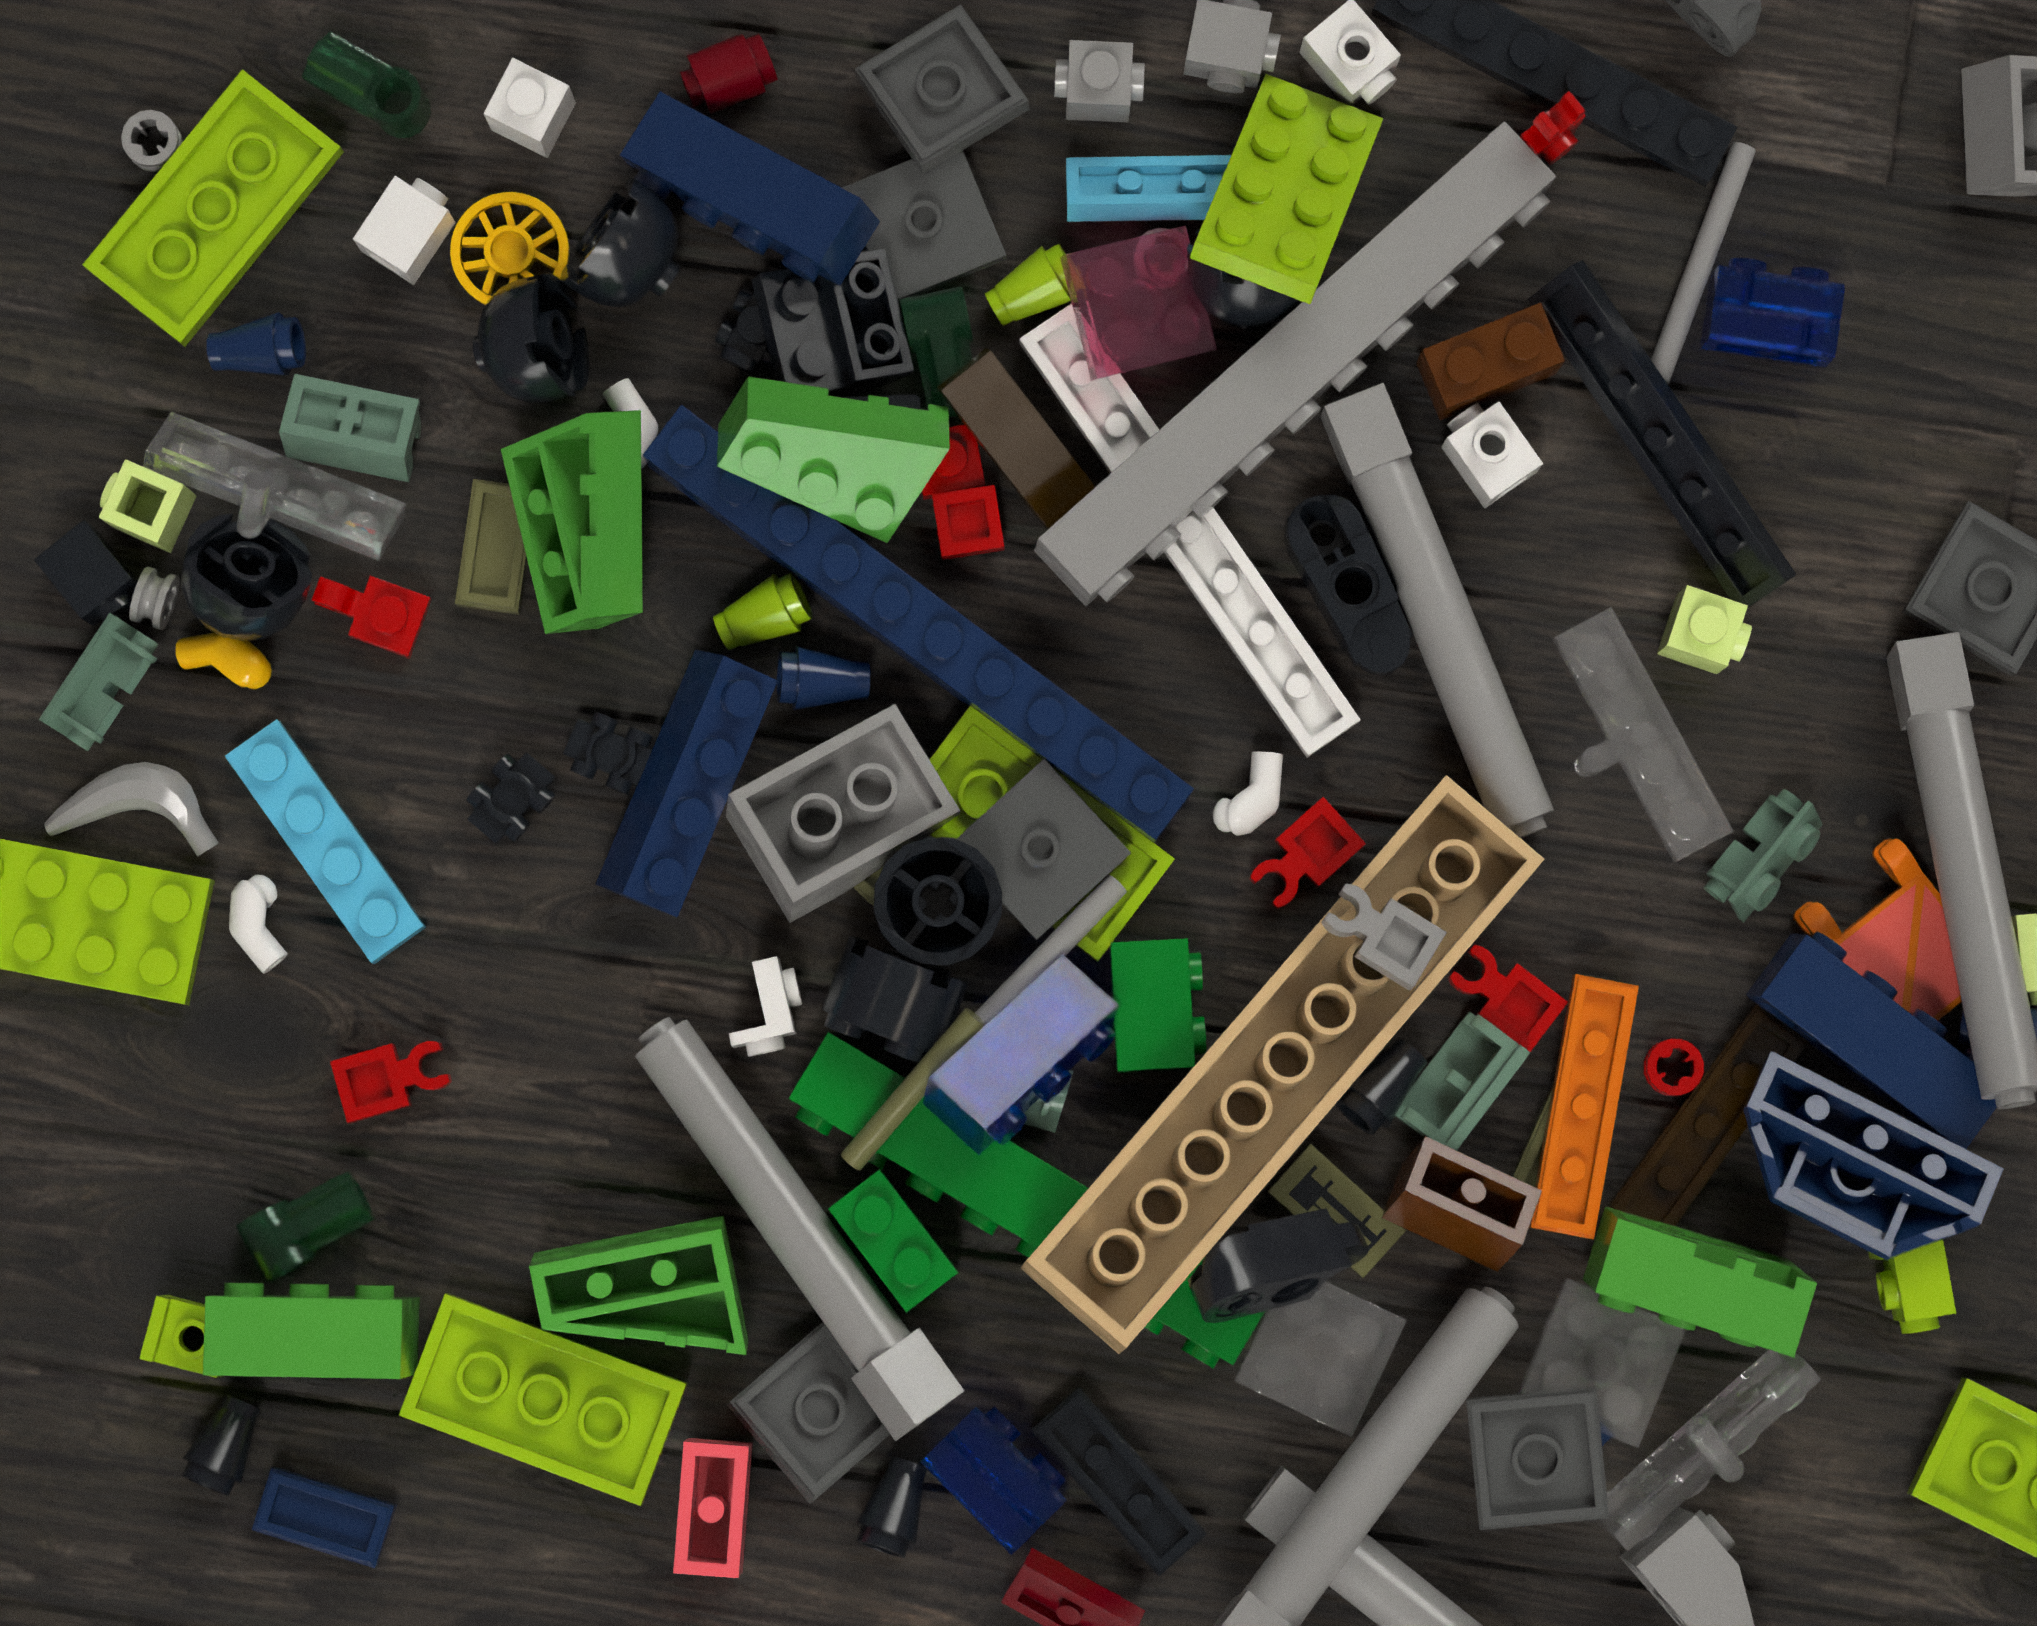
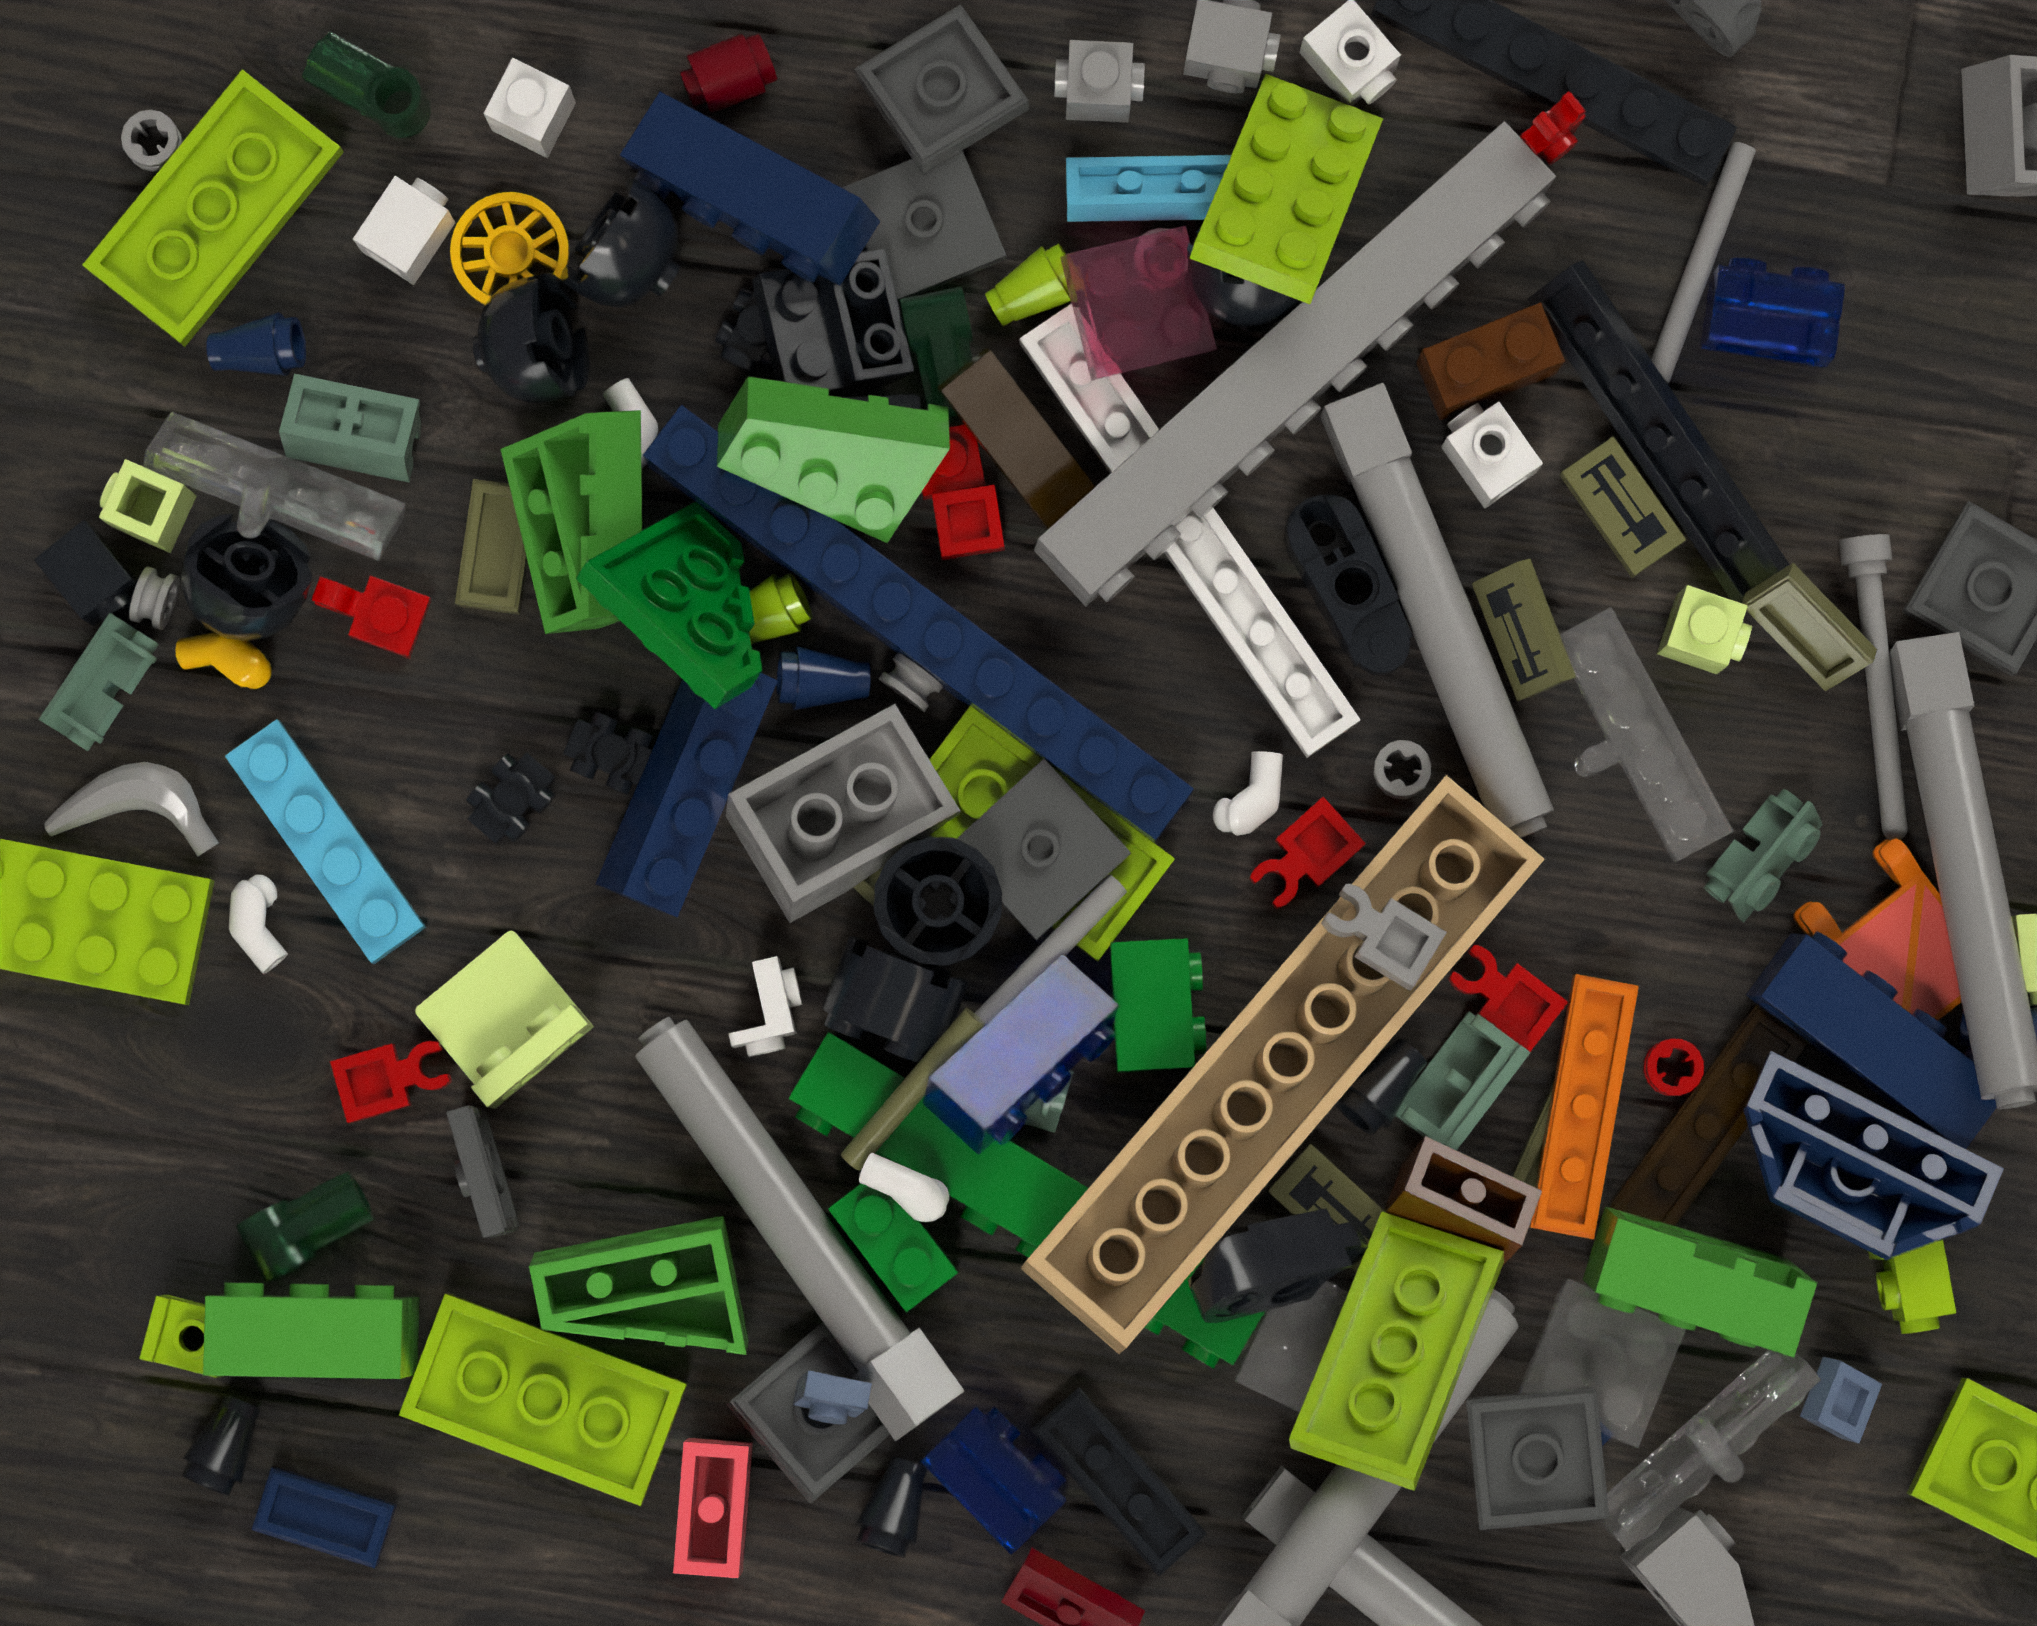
(481, 1171): none -> dark grey plate
(503, 1019): none -> yellowish green bracket
(683, 600): none -> green plate
(831, 1397): none -> sand blue plate
(911, 682): none -> light grey bush
(916, 1193): none -> white arm
(1397, 788): none -> light grey bush
(1397, 1350): none -> lime plate
(1523, 629): none -> olive tile
(1622, 507): none -> olive tile
(1809, 627): none -> olive tile
(1841, 1400): none -> sand blue plate
(1866, 563): none -> light grey piece

